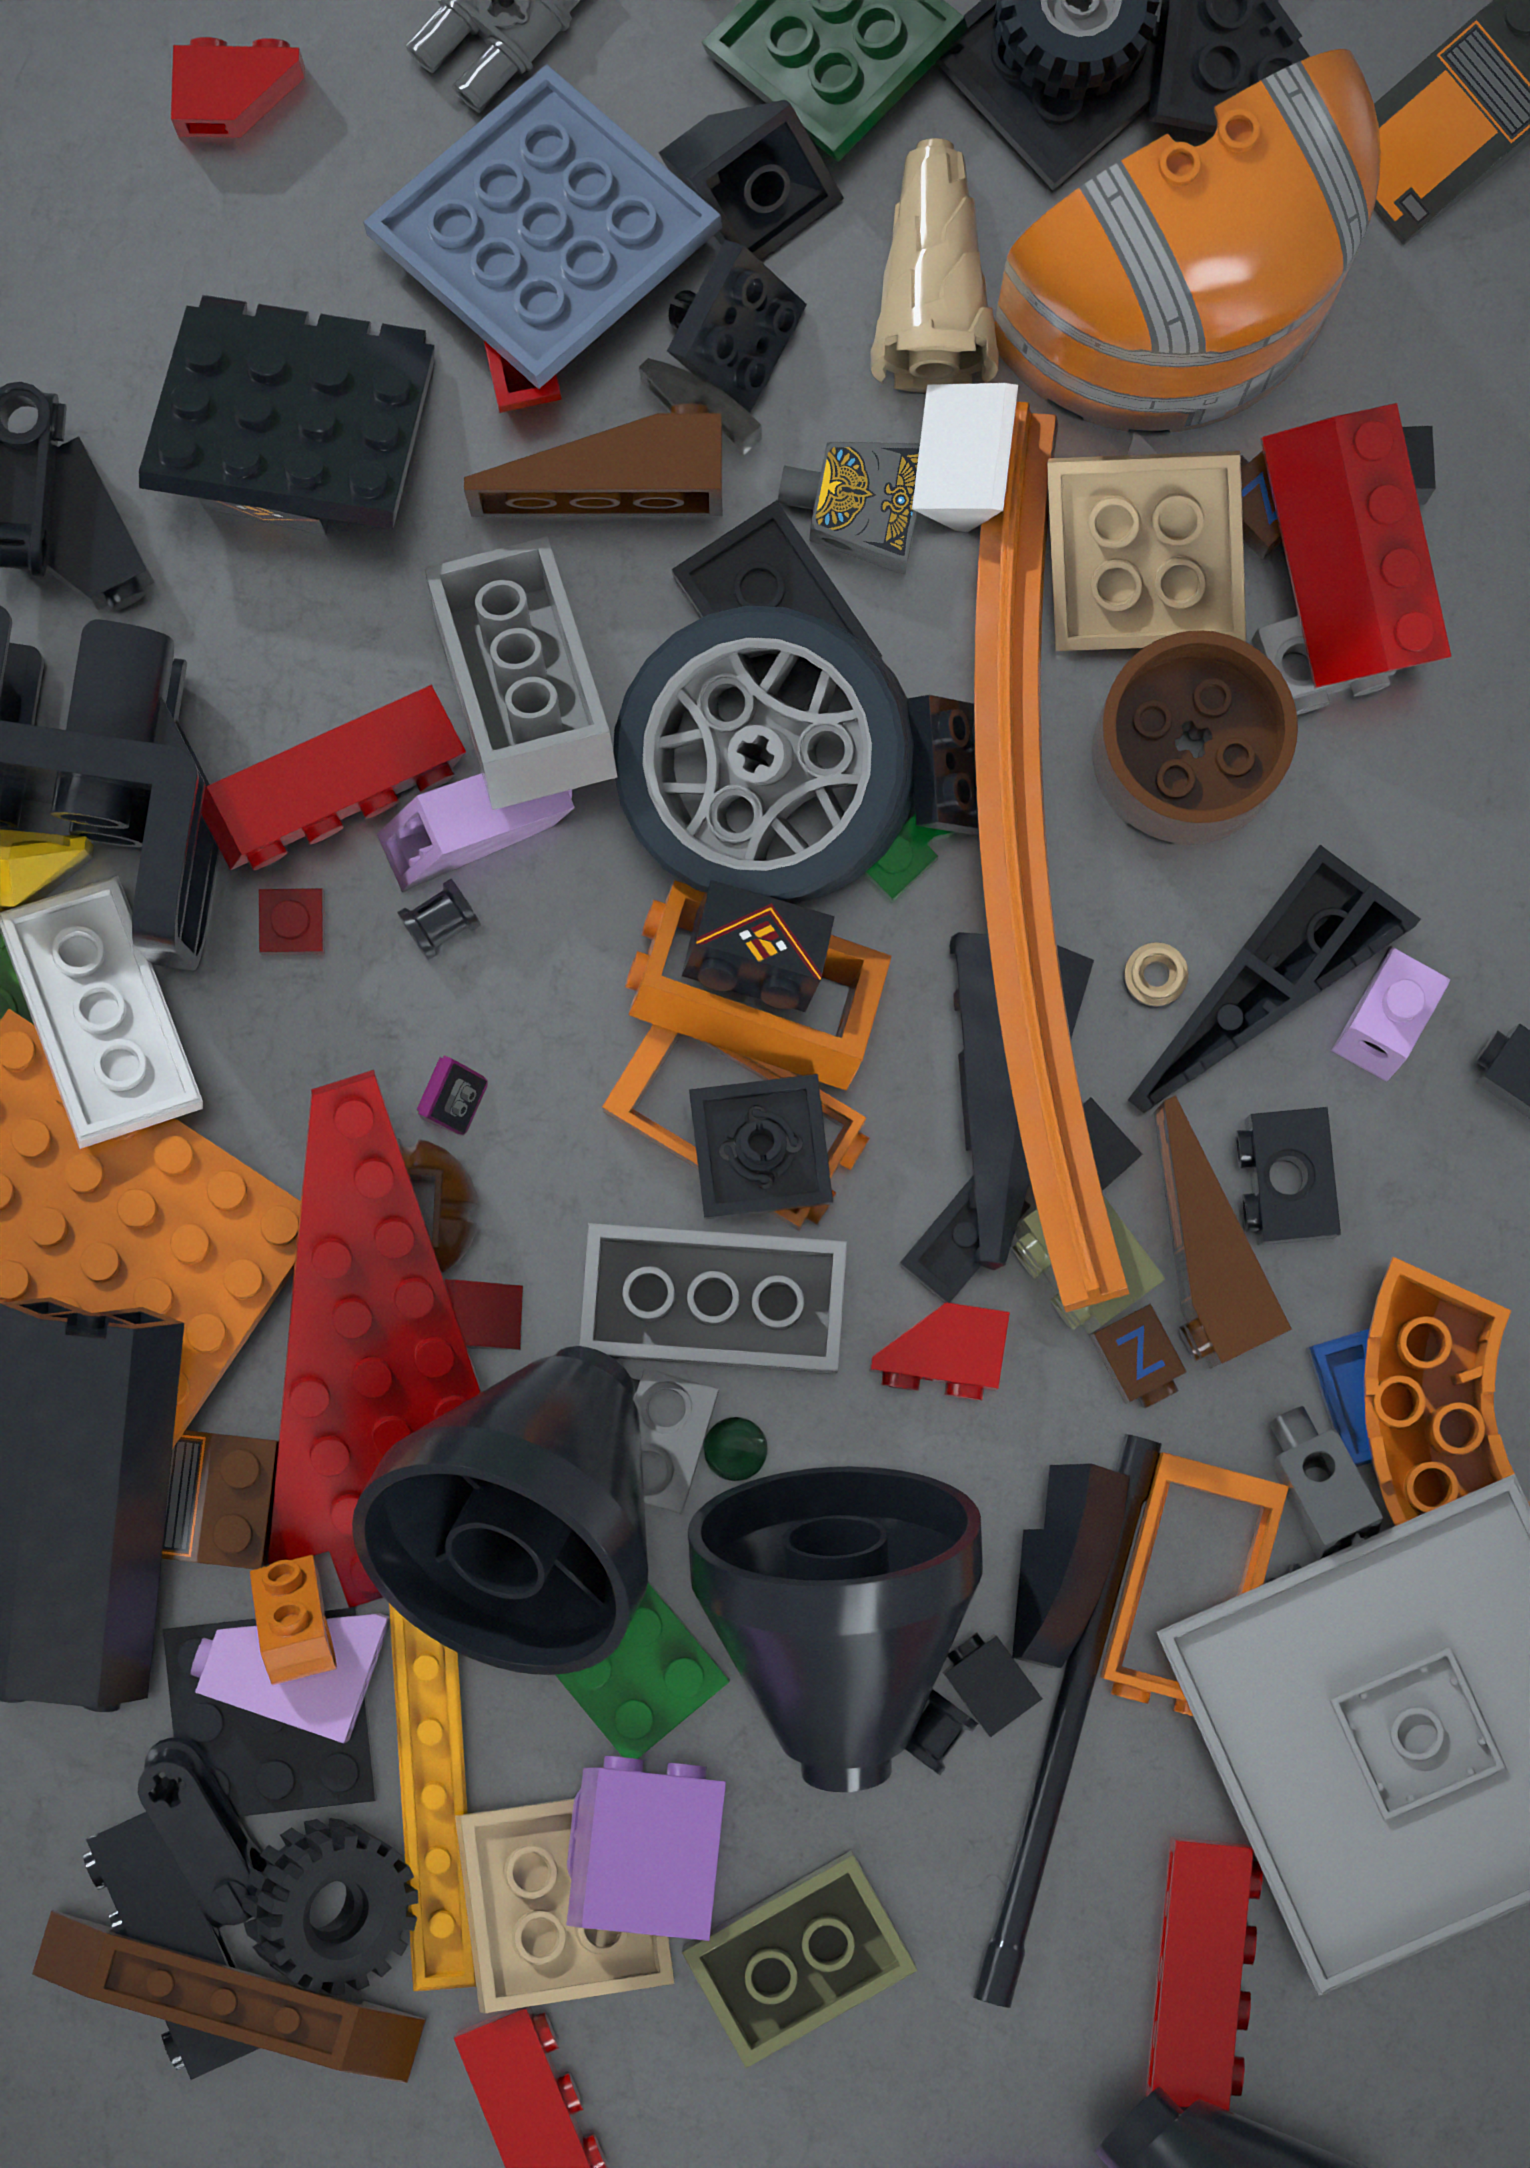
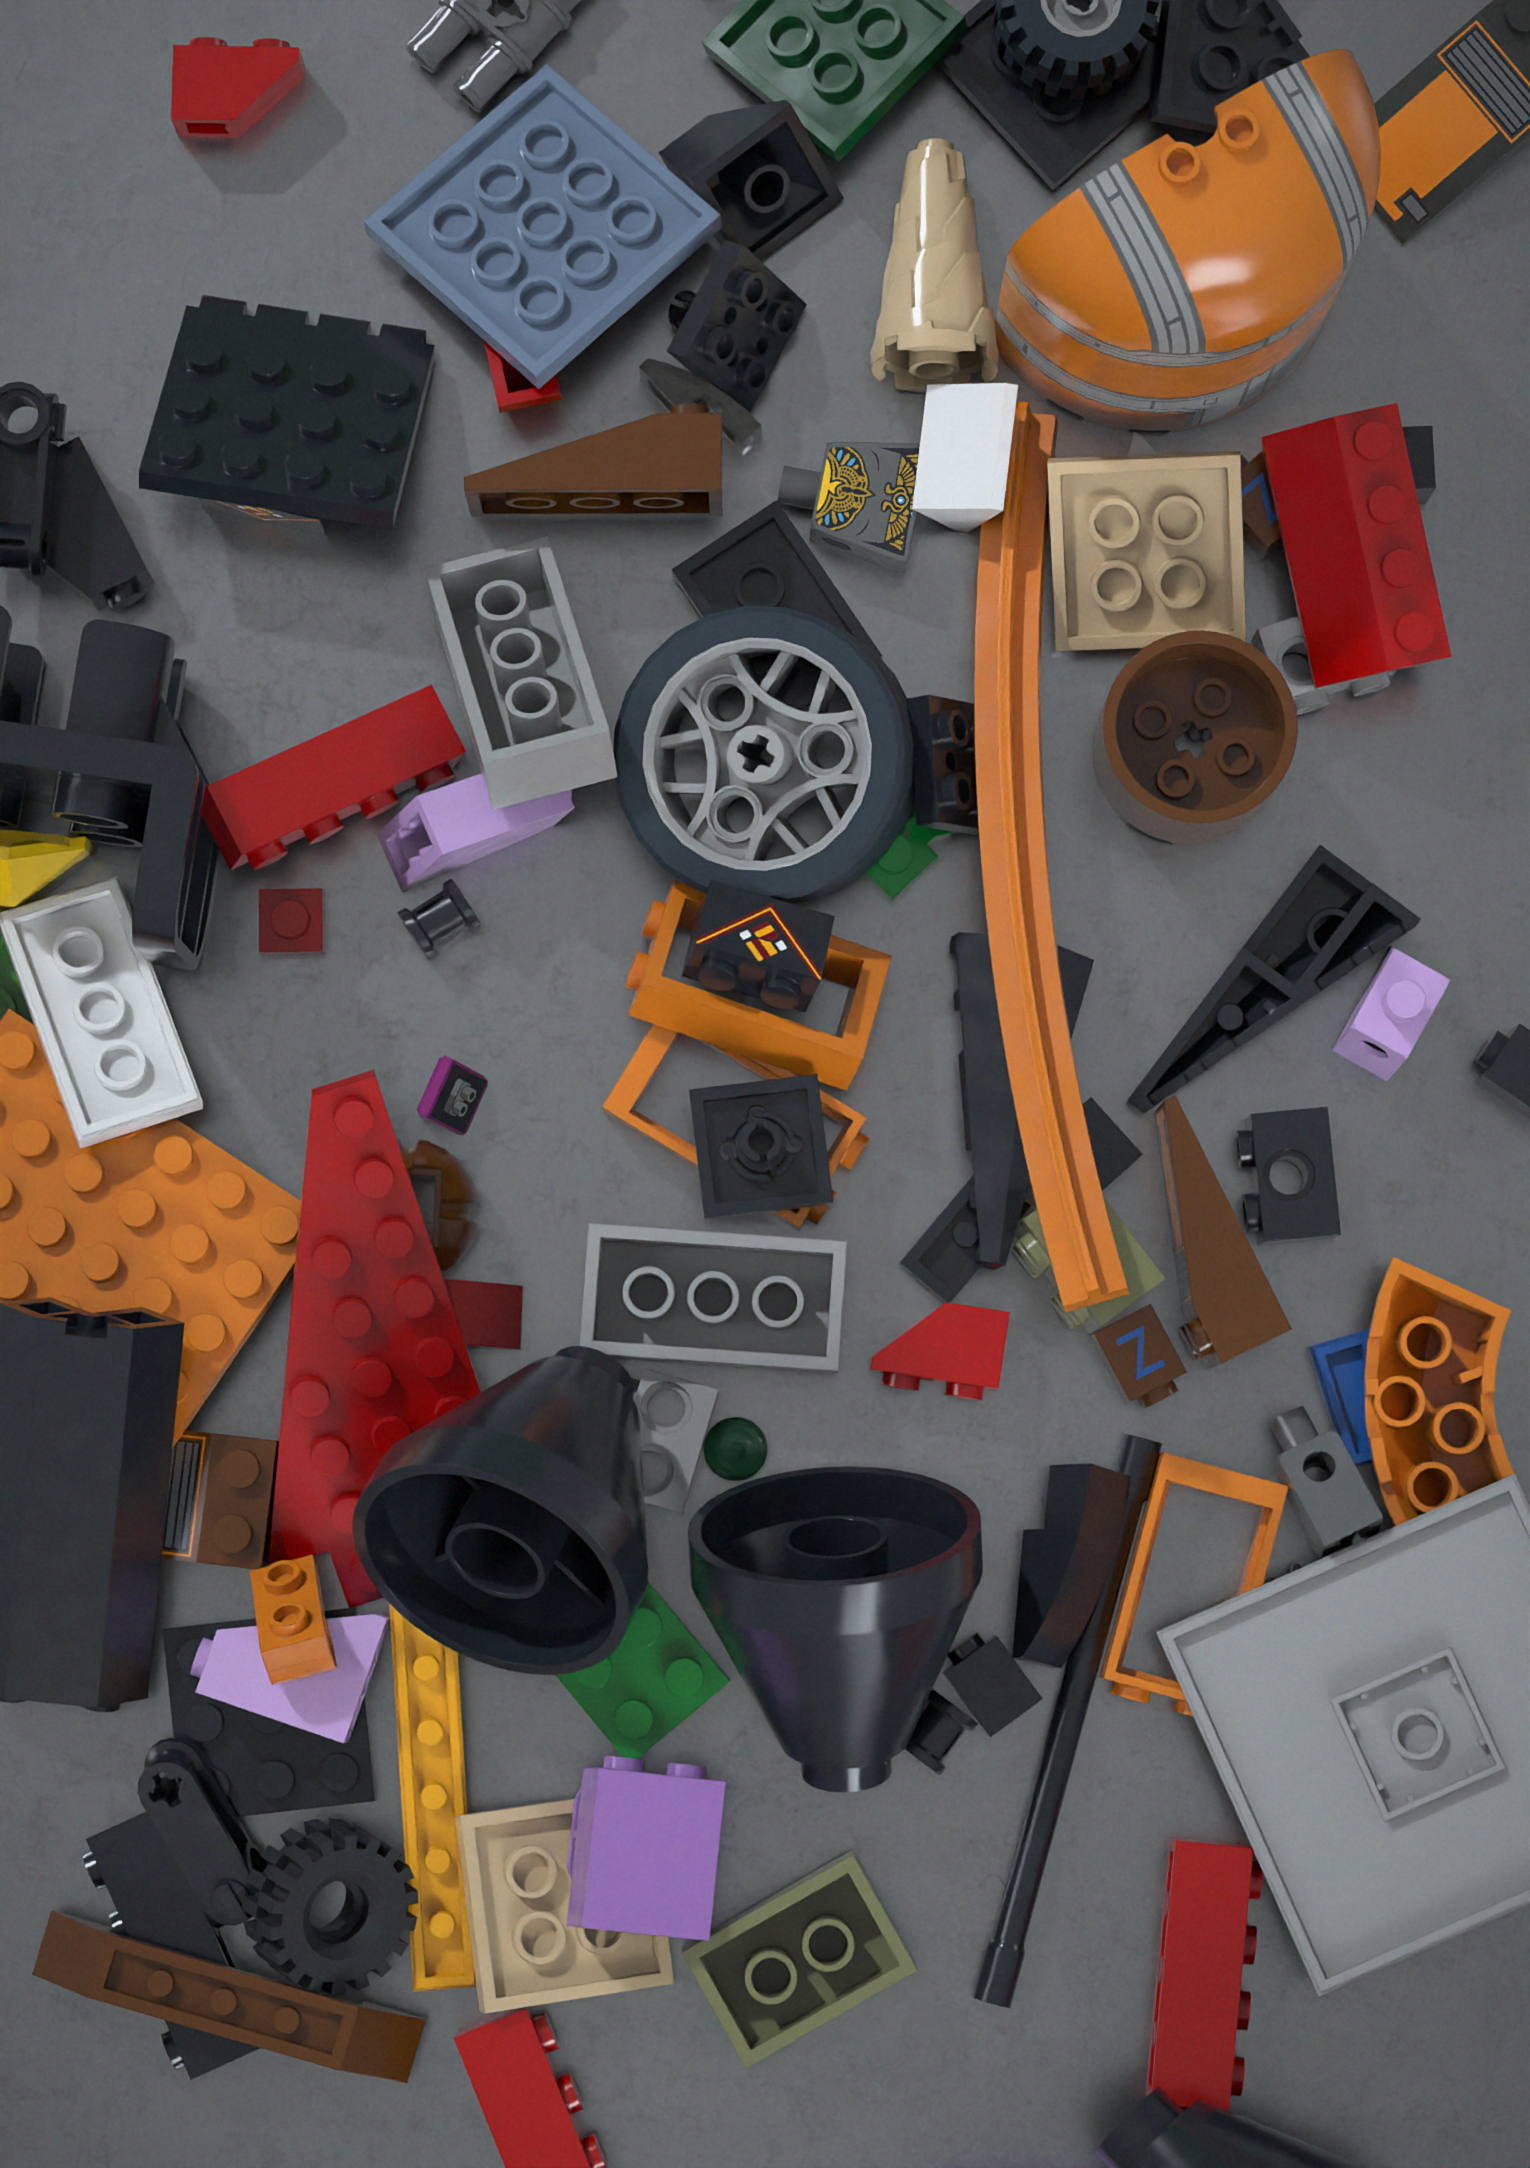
(1162, 955): tan plate -> none

